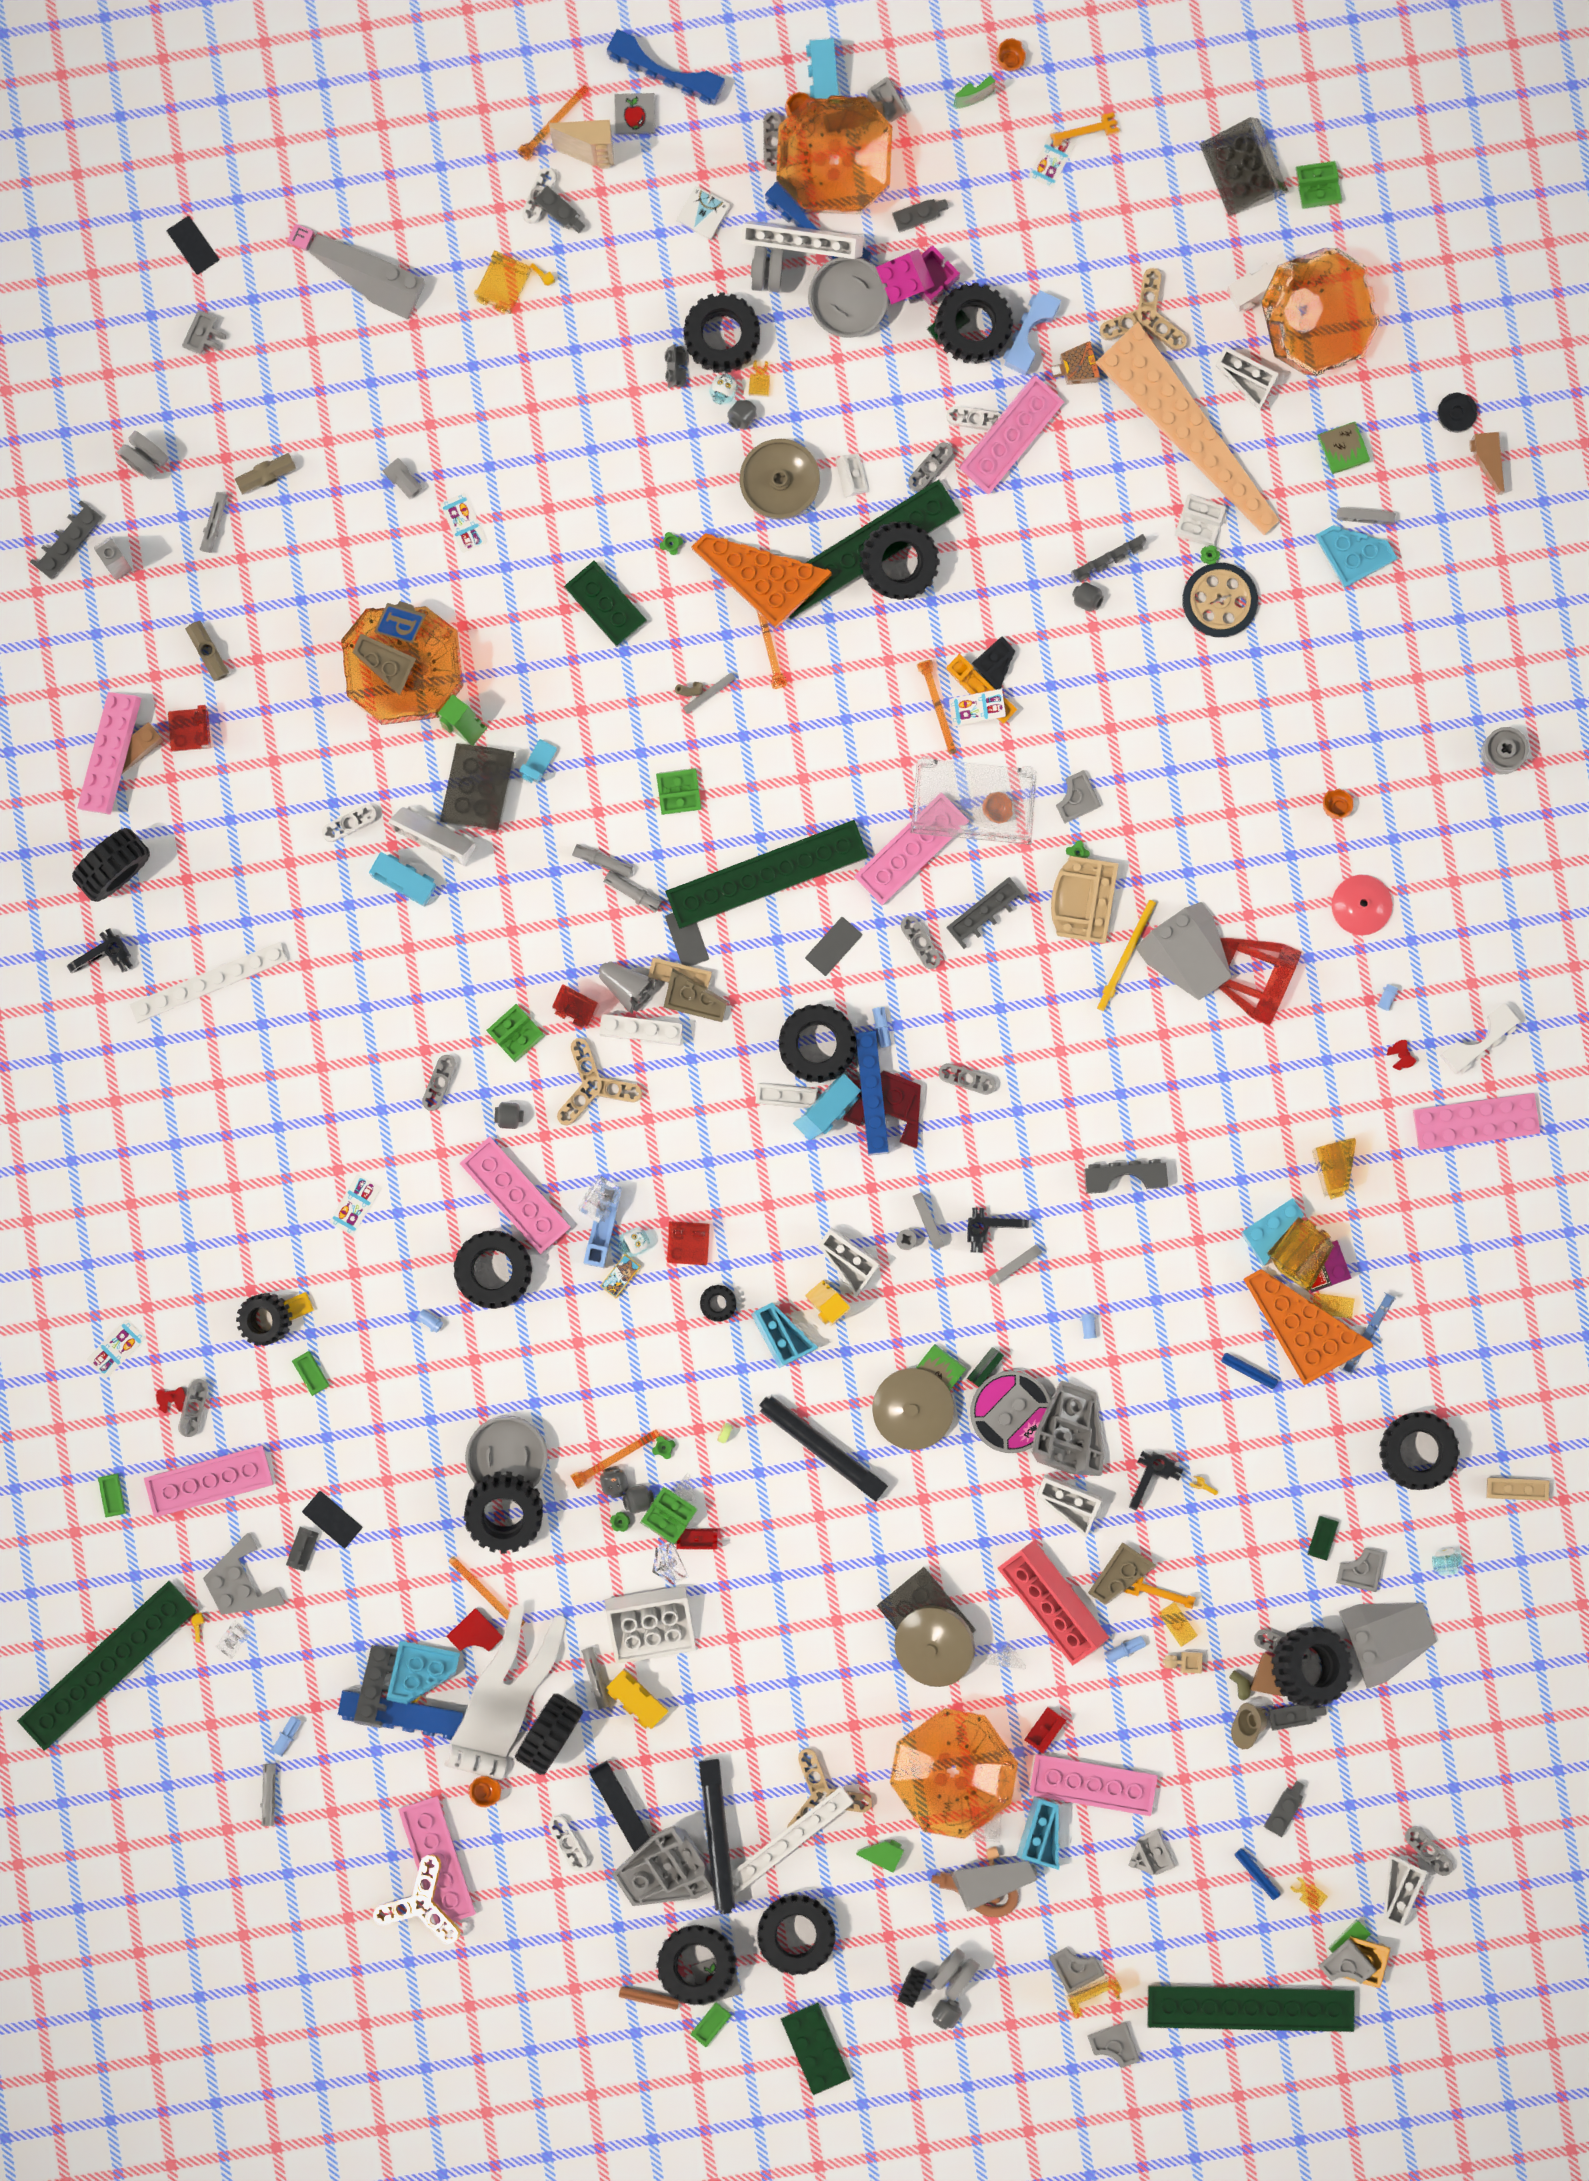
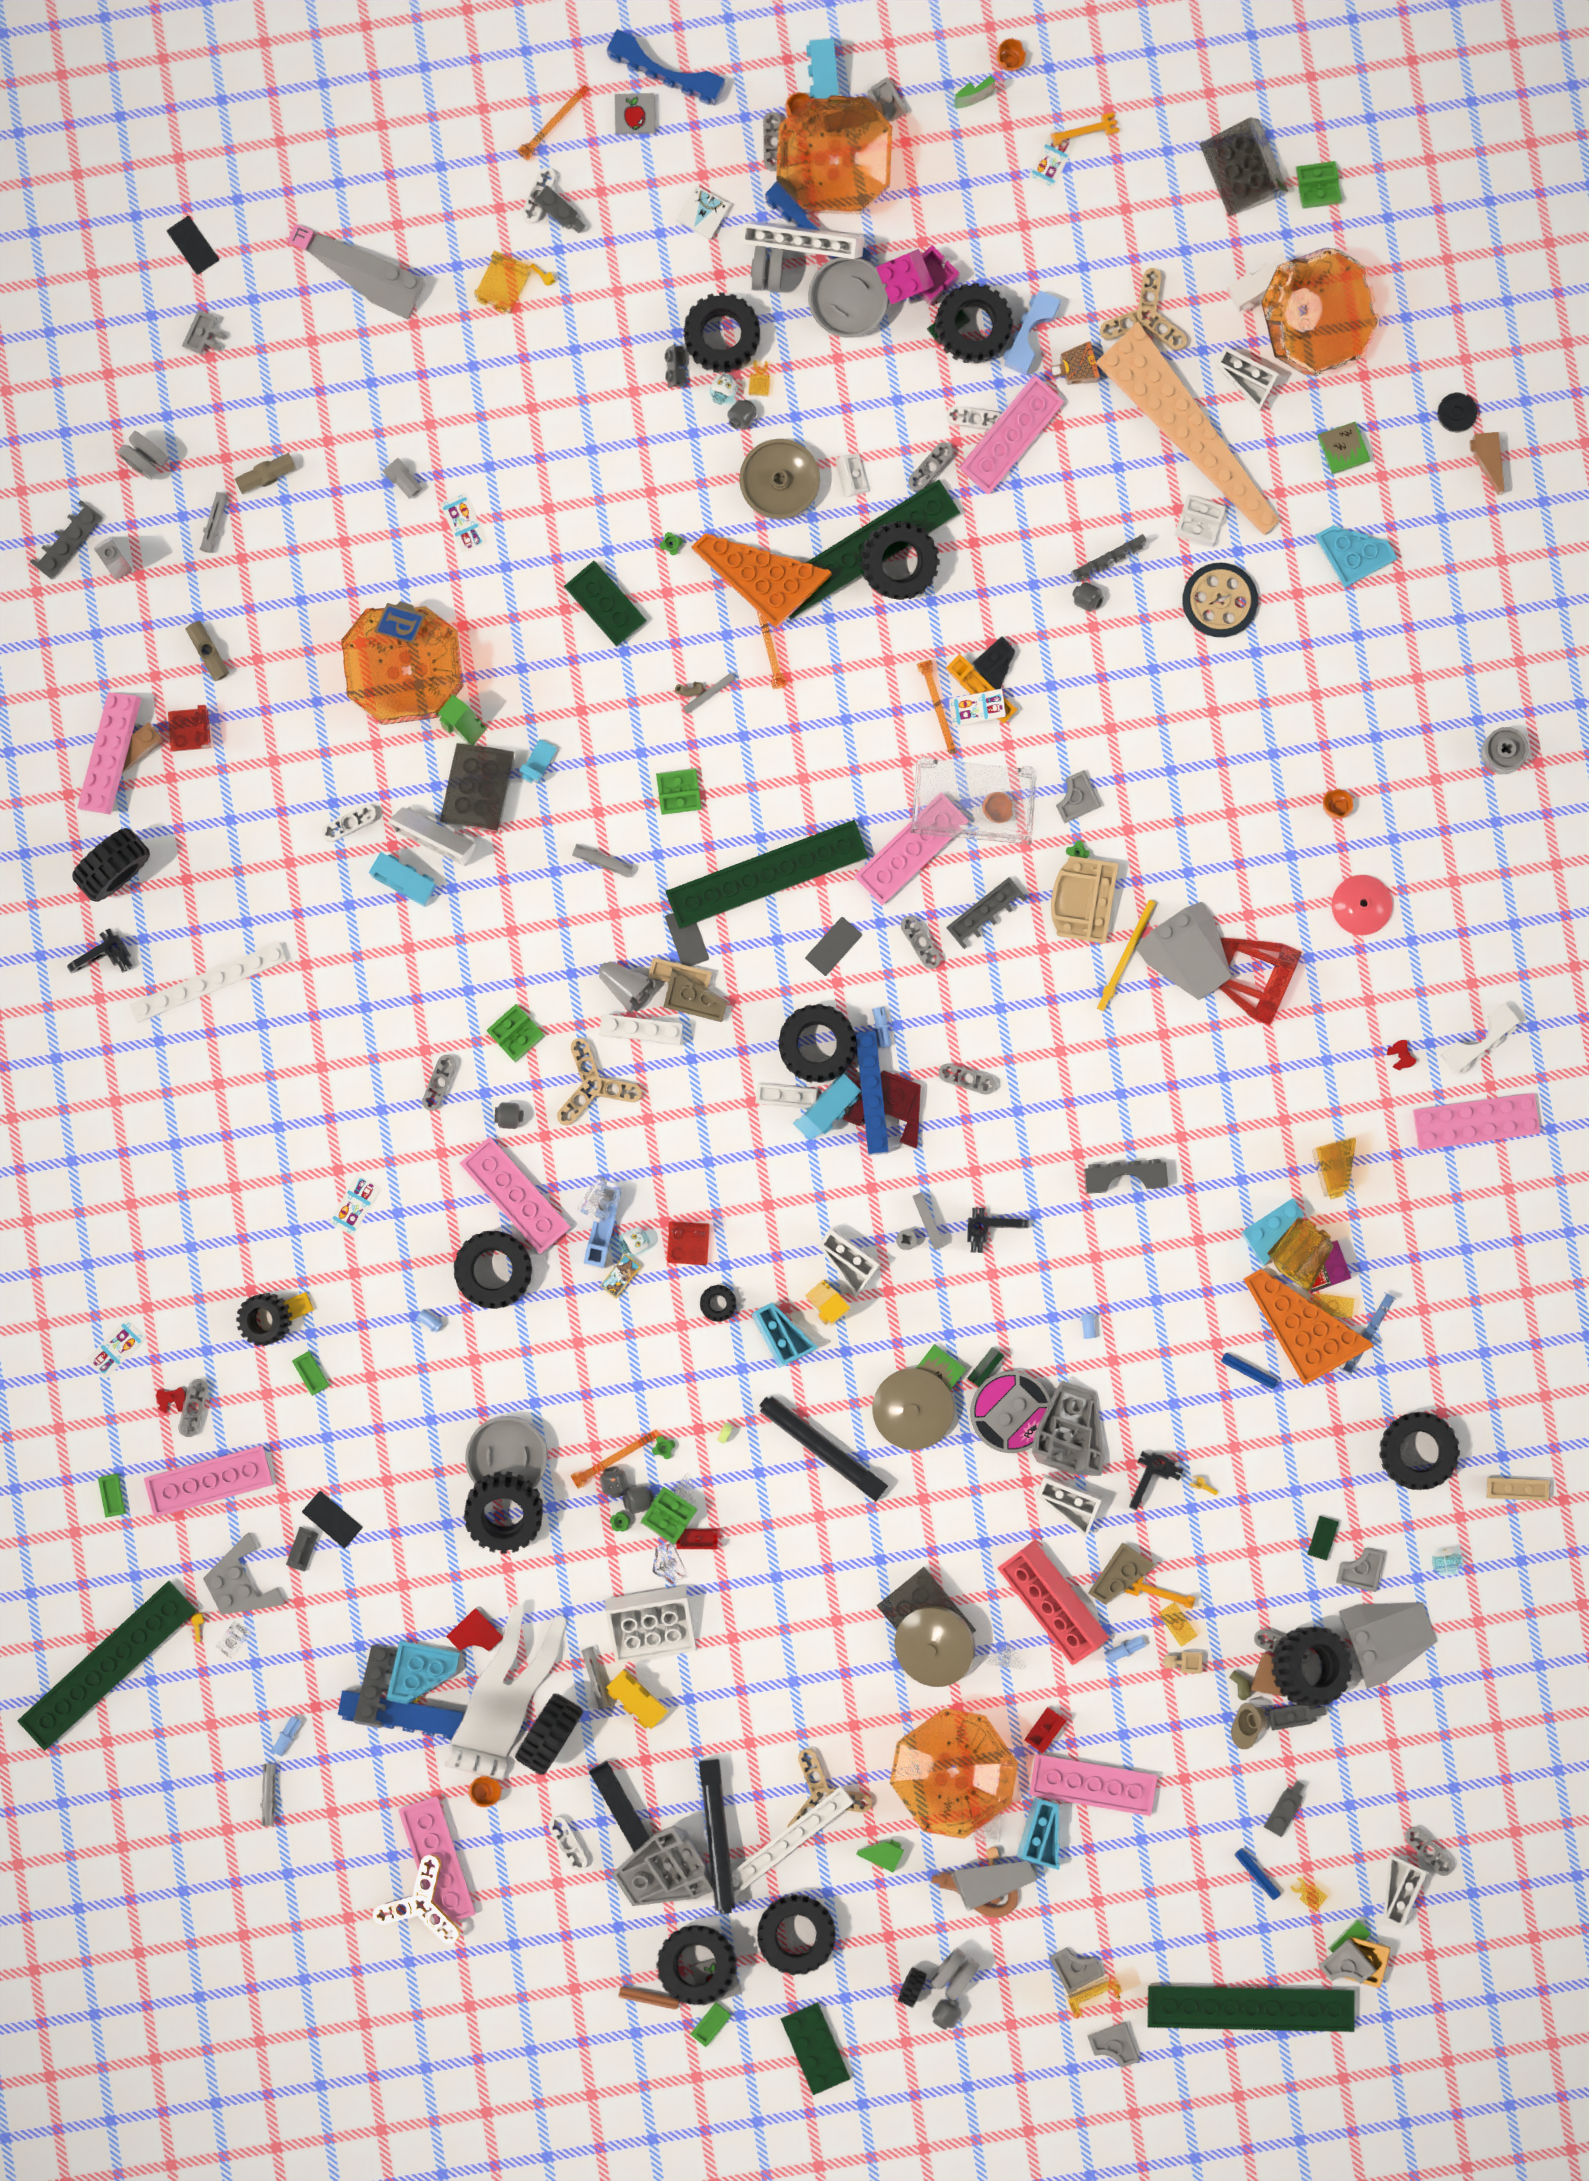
(384, 661): dark tan wing -> none
(481, 1588): clear orange piece -> none
(575, 1006): clear red slope -> none
(584, 141): tan slope -> none
(640, 896): light grey pin -> none
(918, 214): dark grey hinge -> none
(1014, 1265): light grey beam -> none
(1152, 1854): light grey slope -> none
(1204, 555): bright green plate -> none
(1365, 516): light grey beam -> none
(1387, 997): light blue pin -> none

